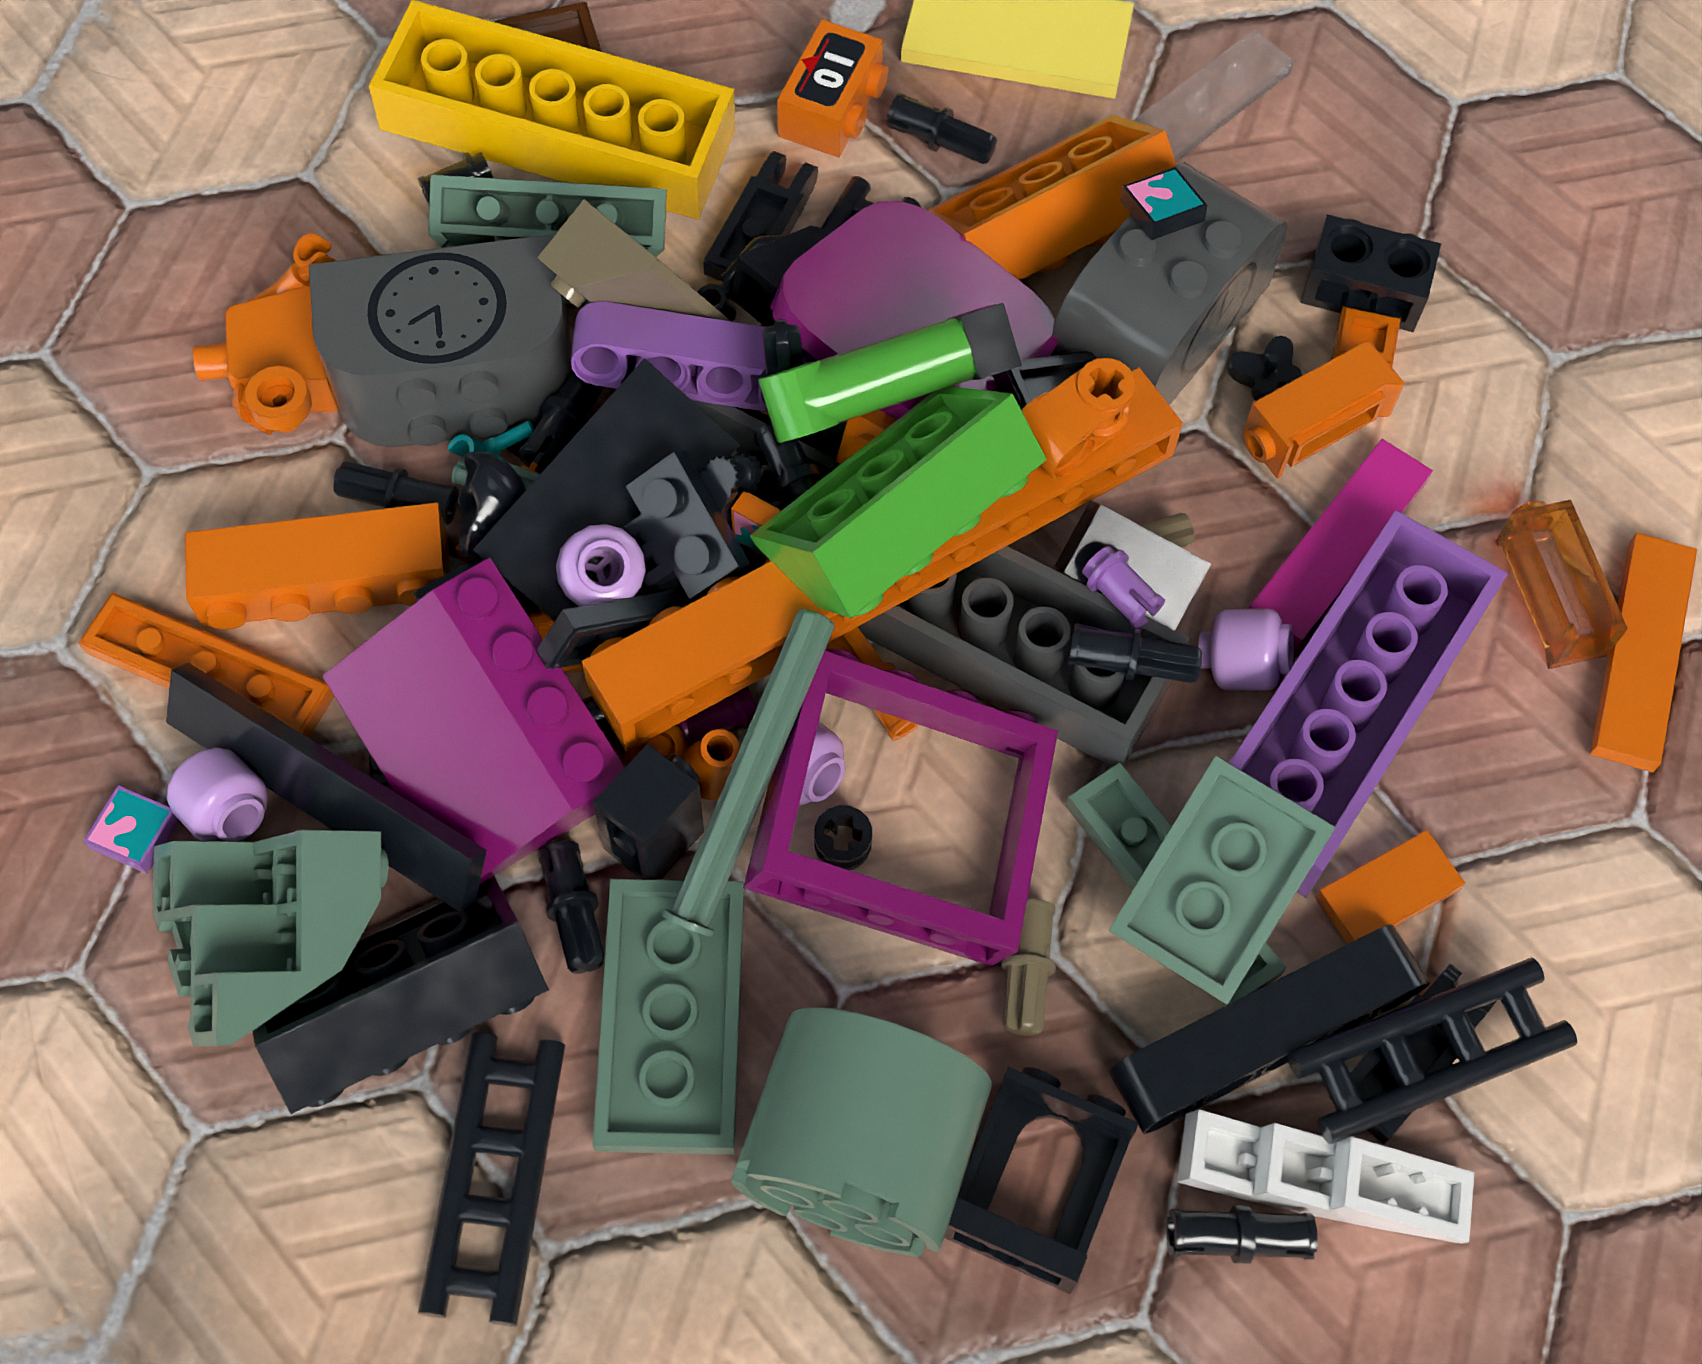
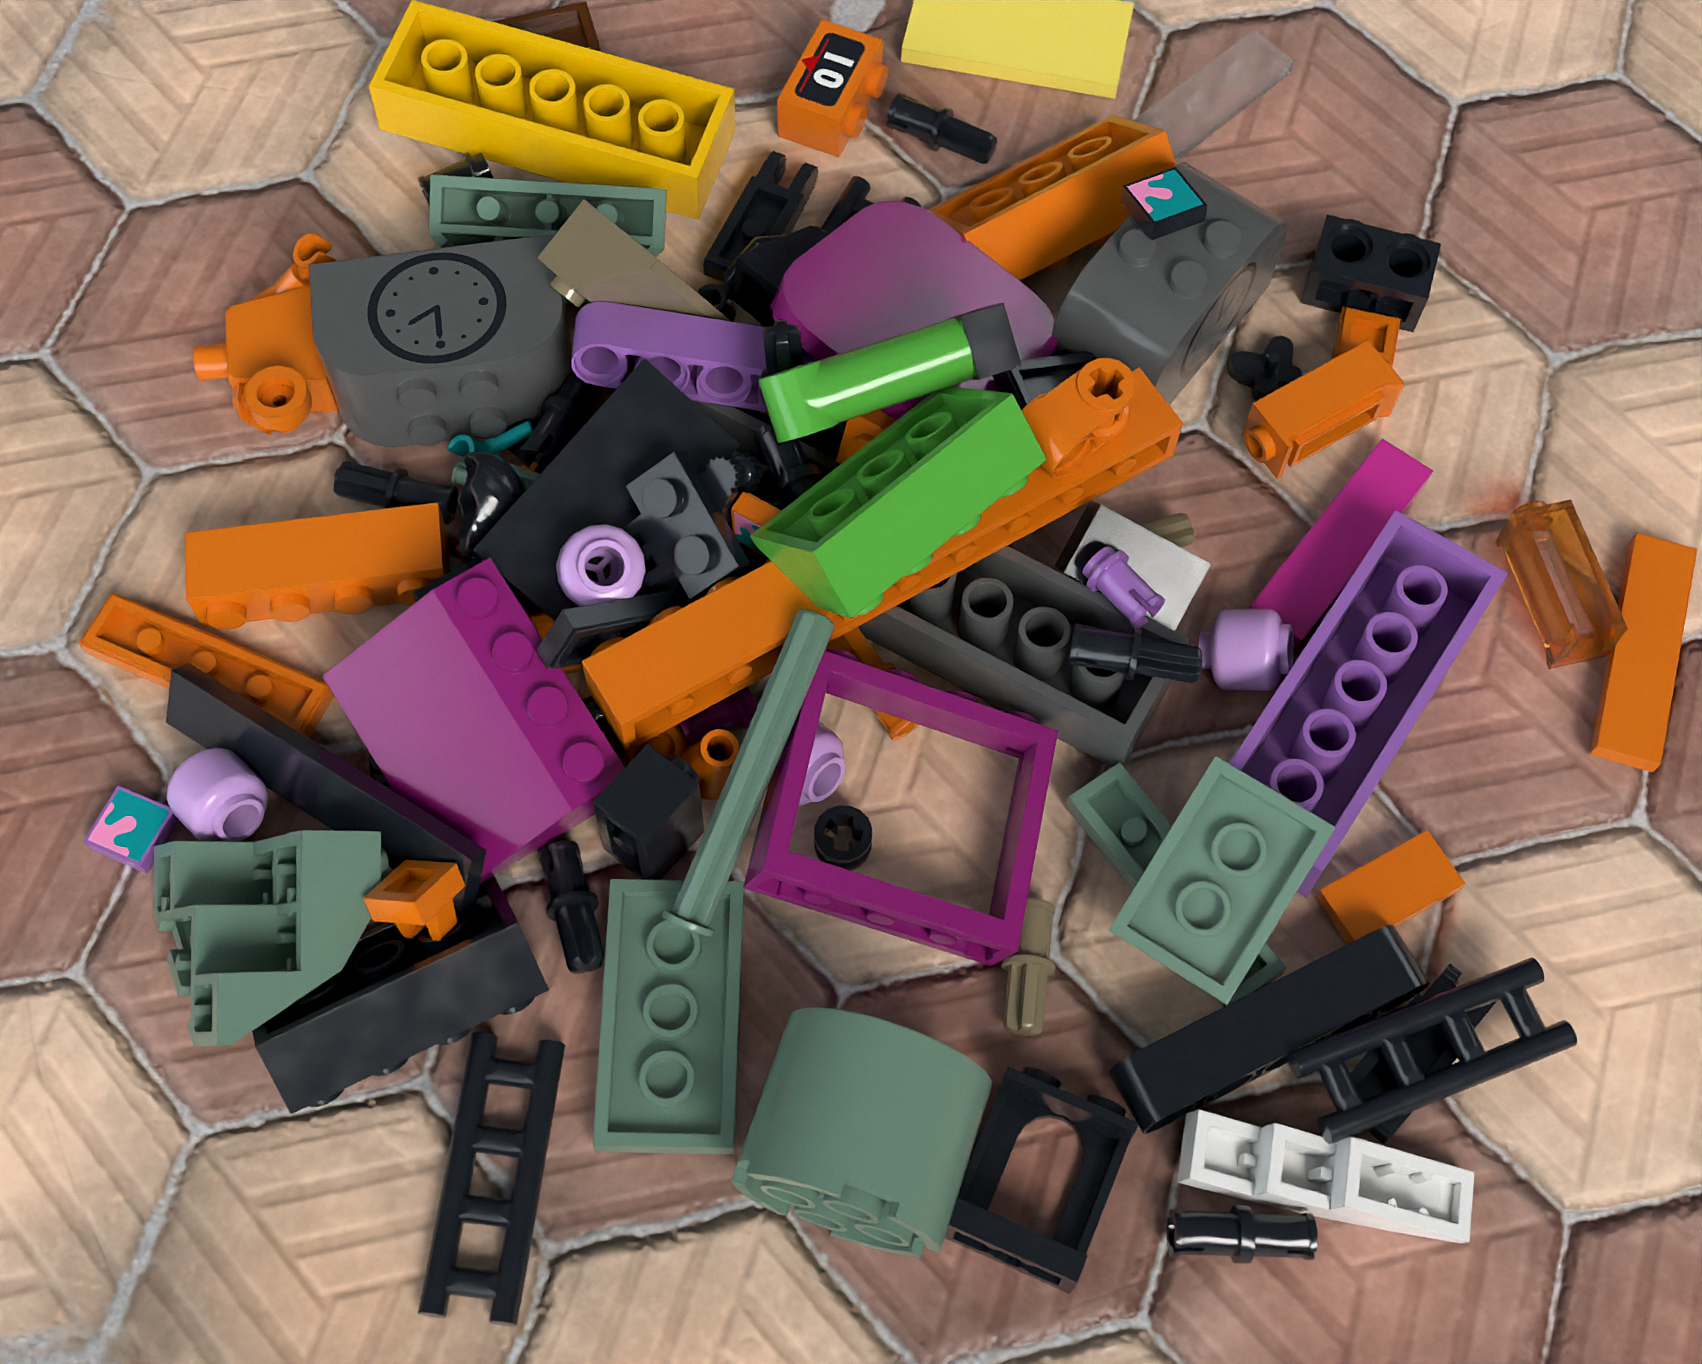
(417, 897): none -> orange tile

